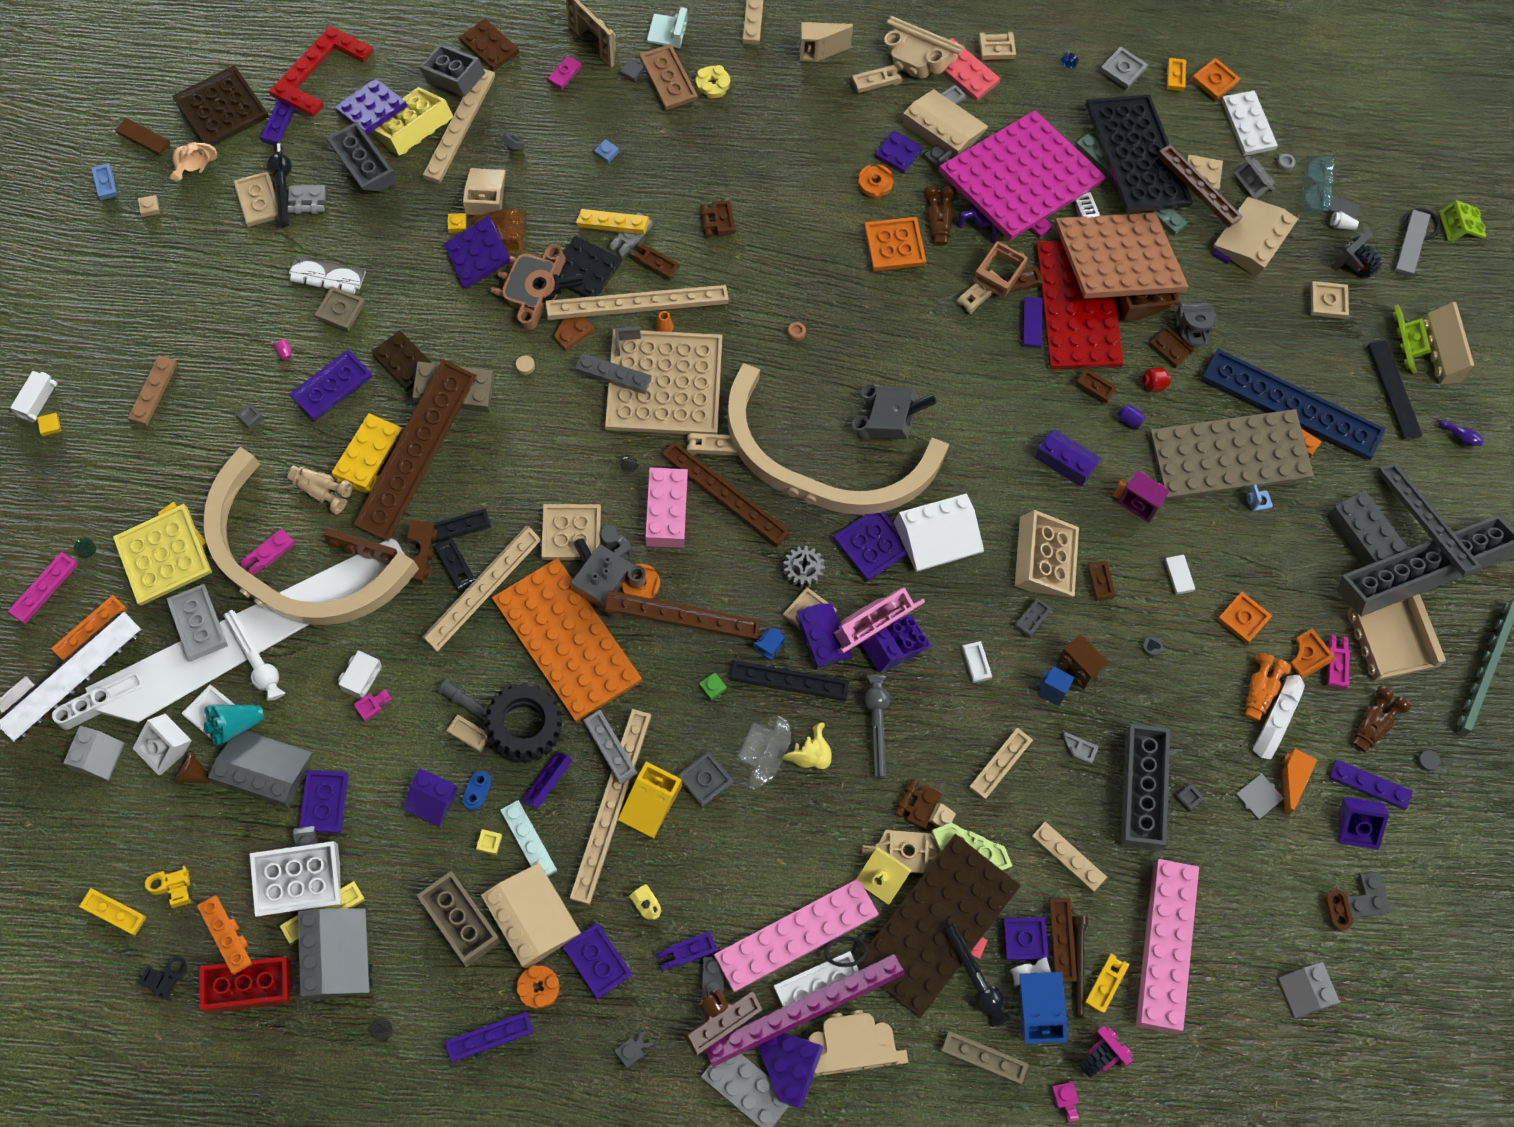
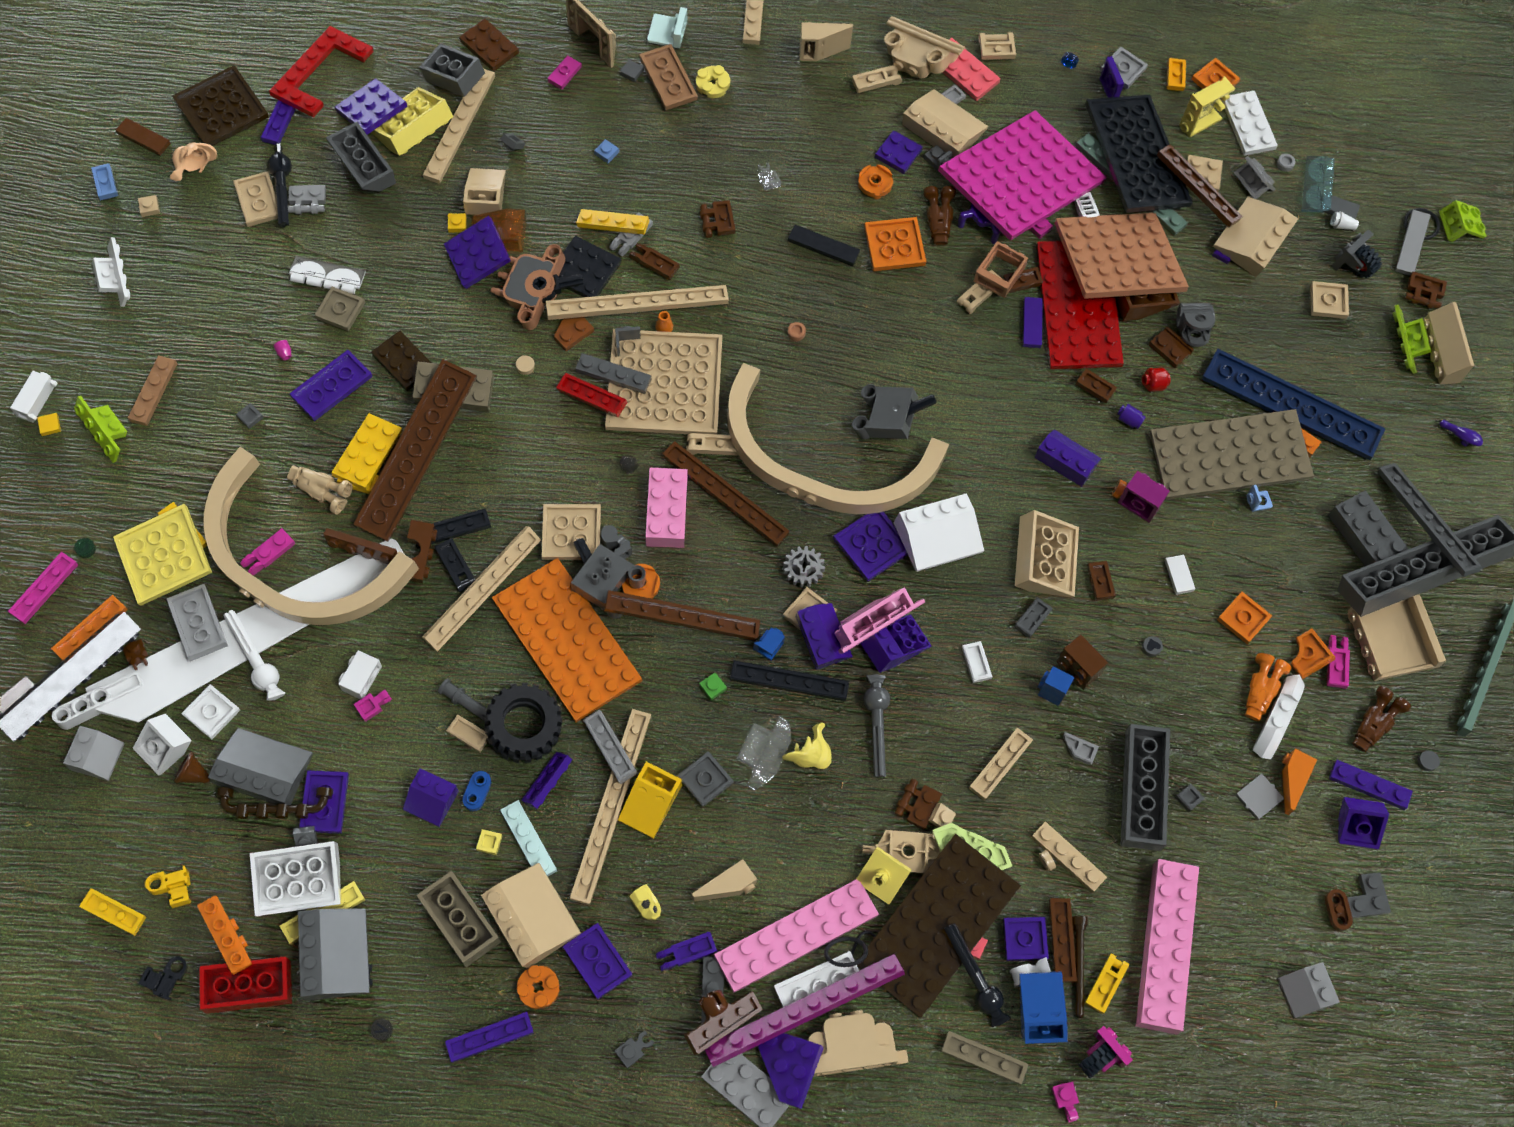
(102, 425): none -> lime bracket
(110, 274): none -> white bracket
(136, 653): none -> reddish brown plate
(229, 721): teal cone -> none
(281, 810): none -> dark brown bar
(591, 395): none -> red plate
(730, 883): none -> tan slope
(768, 178): none -> clear plate
(824, 245): none -> black tile
(1047, 860): none -> tan tile
(1111, 78): none -> dark purple plate
(1200, 109): none -> light yellow window
(1394, 390): black tile -> none
(1428, 286): none -> reddish brown plate

